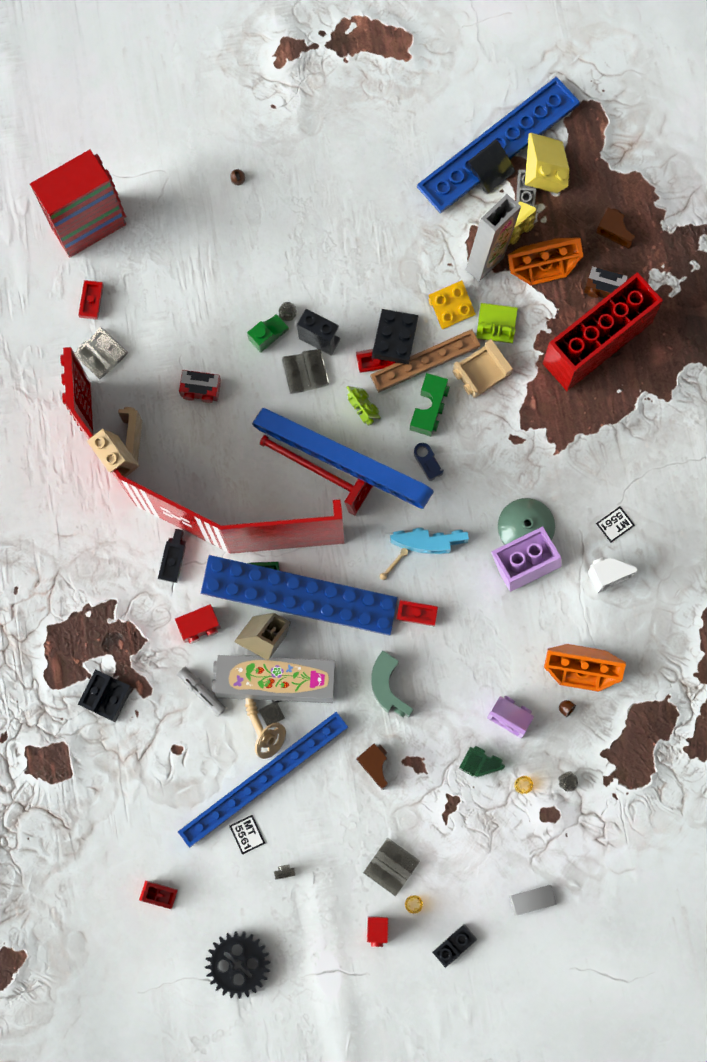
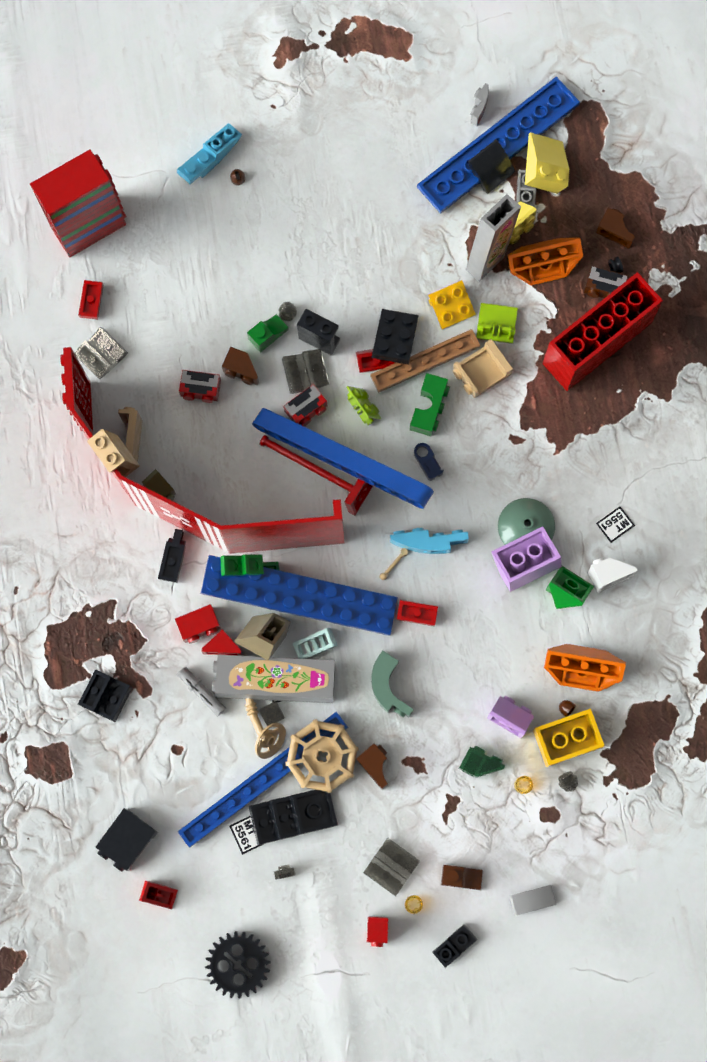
(125, 840): none -> black panel
(157, 484): none -> olive slope
(210, 155): none -> medium azure slope
(221, 645): none -> red slope
(238, 364): none -> reddish brown slope
(241, 565): none -> green slope
(292, 816): none -> black slope
(306, 406): none -> brick
(310, 755): none -> tan plate
(331, 639): none -> light aqua slope
(461, 877): none -> reddish brown arch
(481, 98): none -> light grey slope
(568, 589): none -> green slope
(568, 737): none -> yellow brick
(615, 265): none -> black bush

